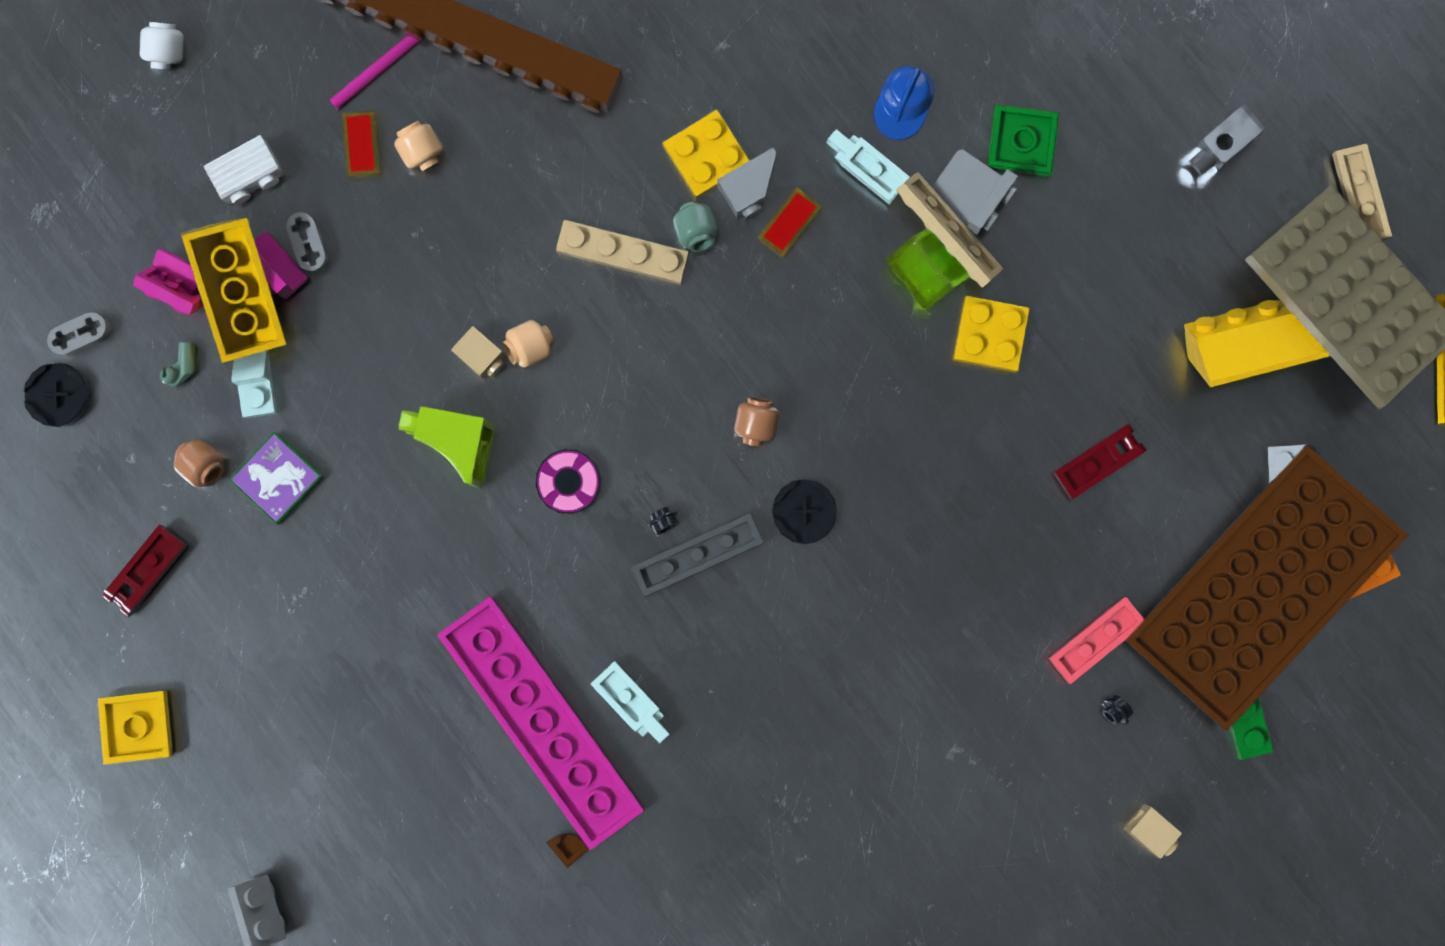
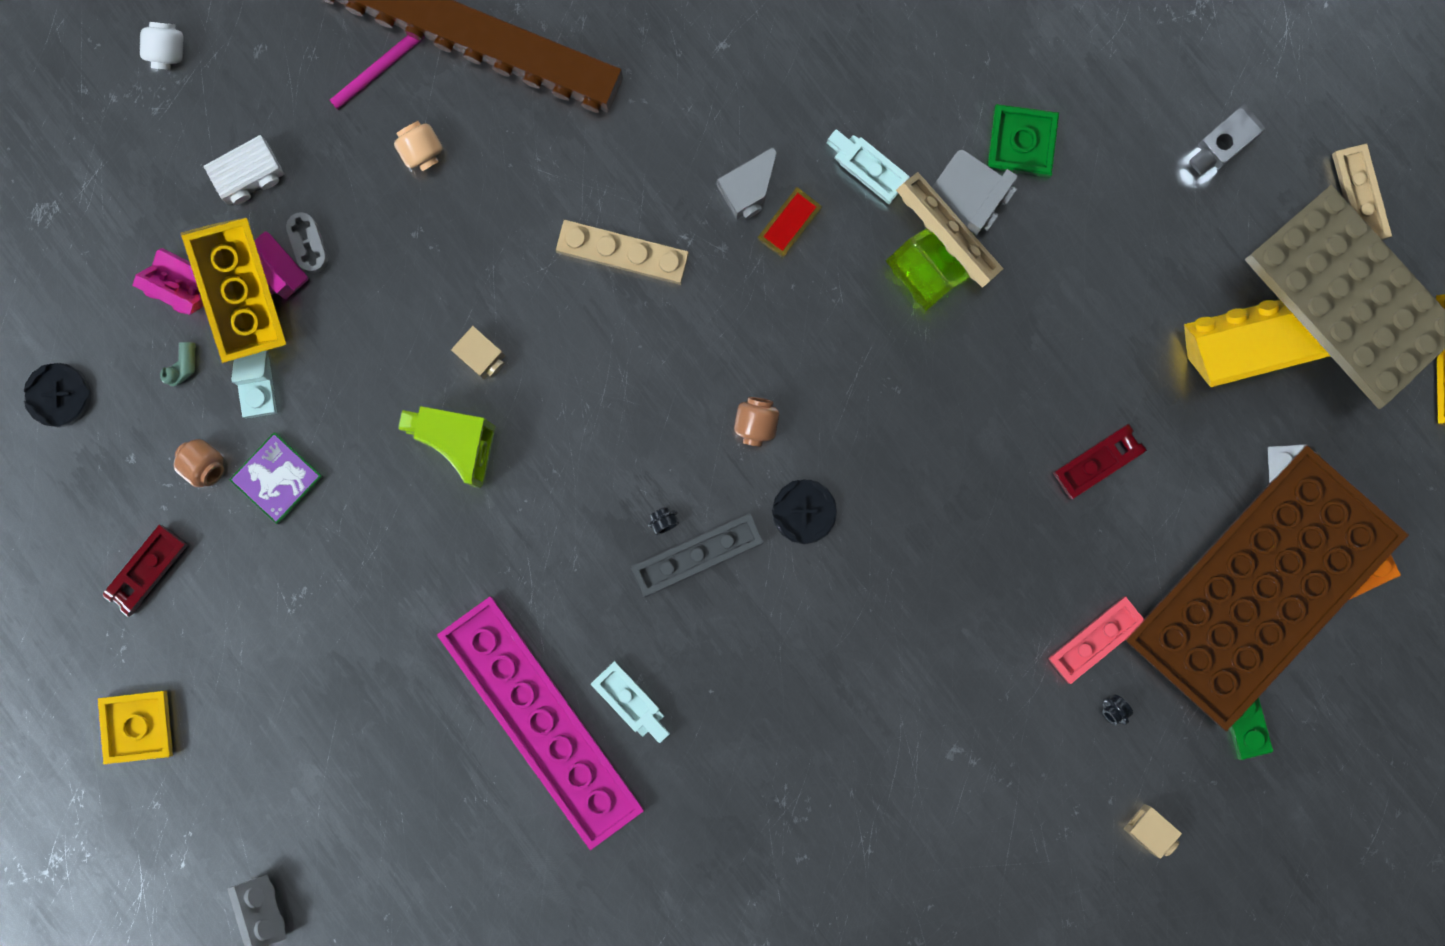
(75, 328): light grey beam -> none
(361, 144): tile -> none
(528, 343): light nougat head -> none
(568, 481): tile -> none
(568, 847): reddish brown tile -> none
(695, 226): sand green head -> none
(705, 153): yellow plate -> none
(904, 102): blue piece -> none
(991, 334): yellow plate -> none

